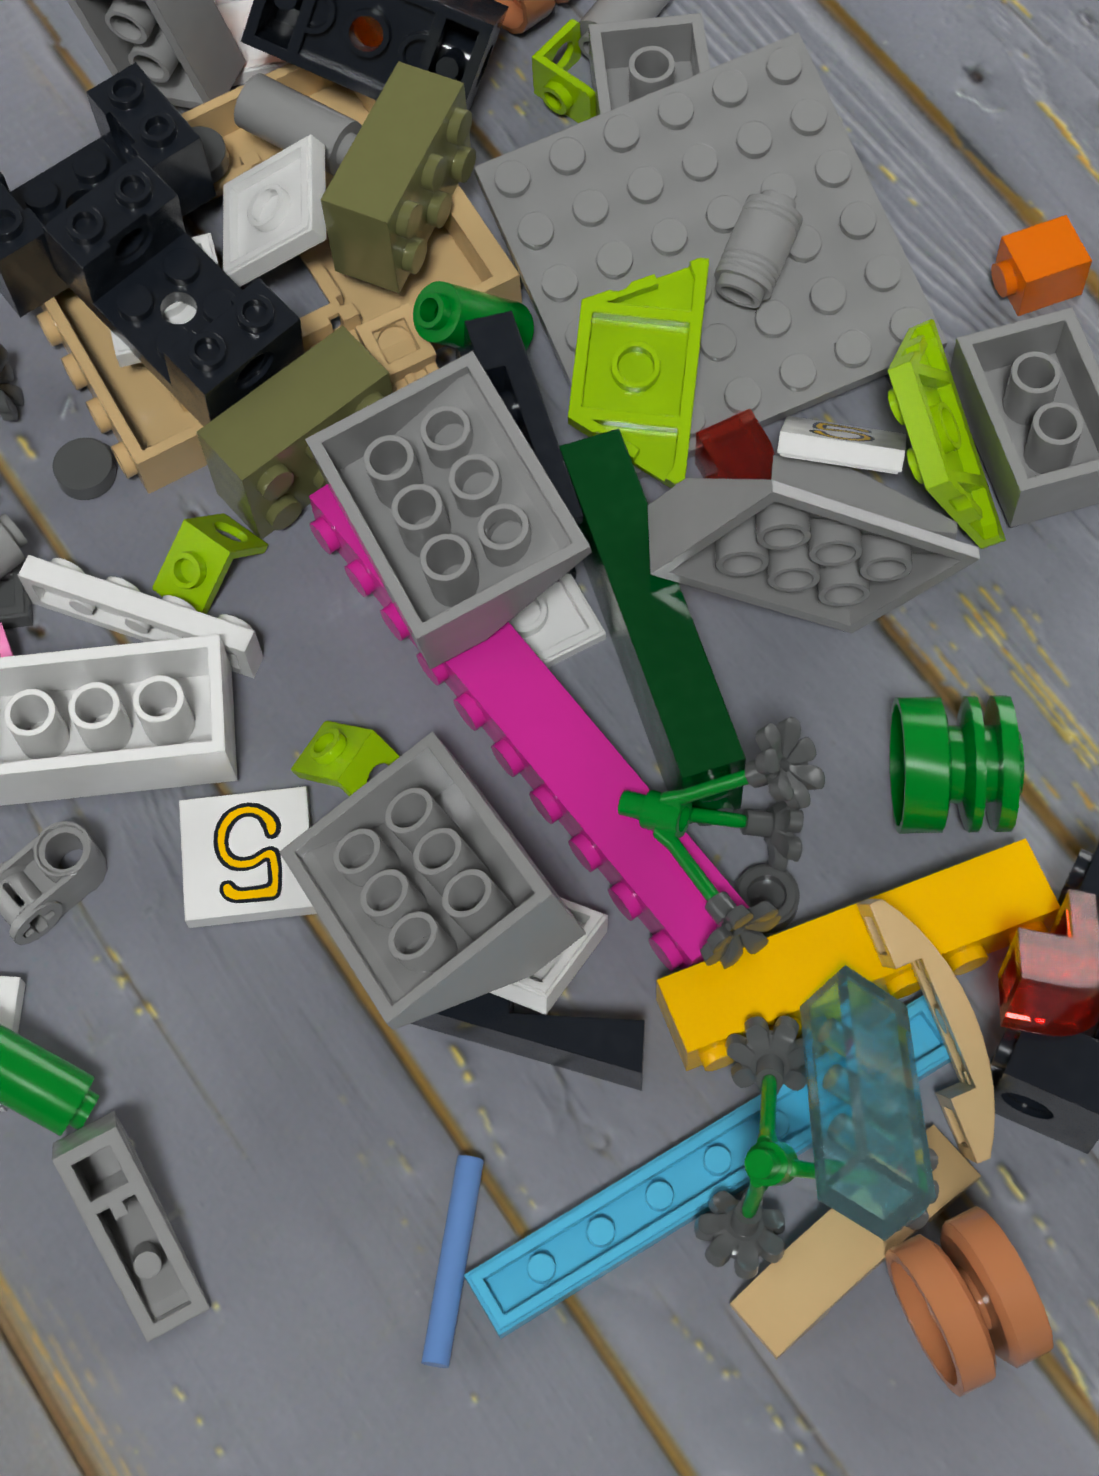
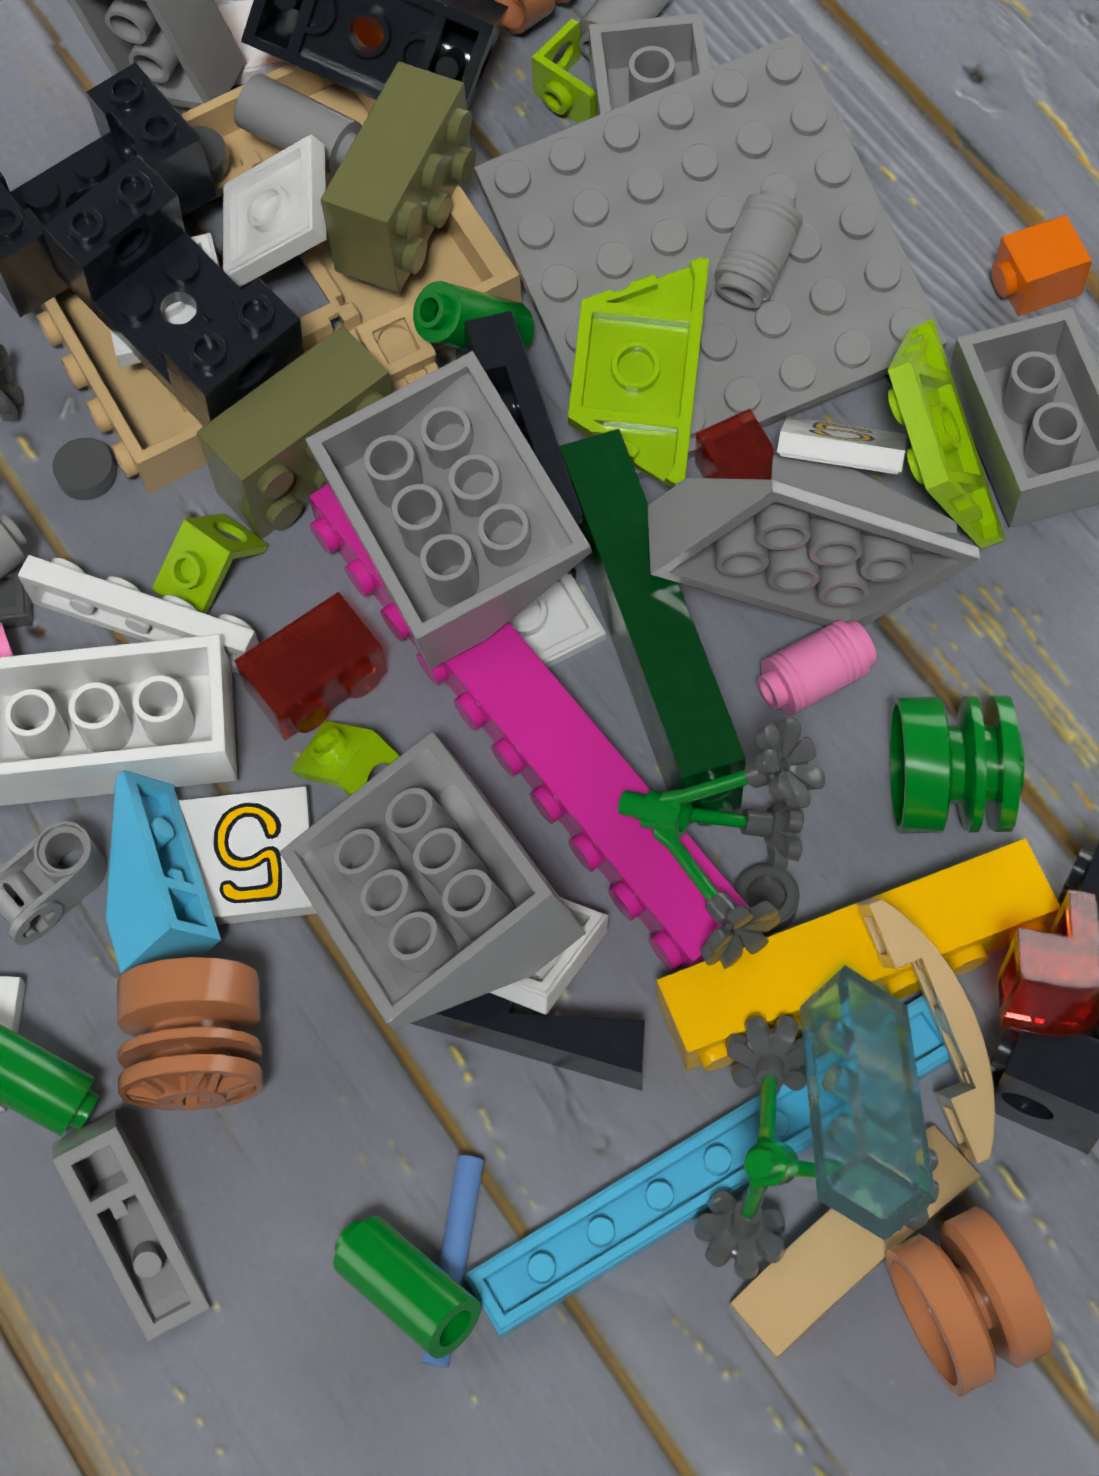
(154, 881): none -> medium azure slope
(189, 1034): none -> nougat wheel
(312, 667): none -> clear red brick
(406, 1286): none -> green brick
(816, 666): none -> bright pink head

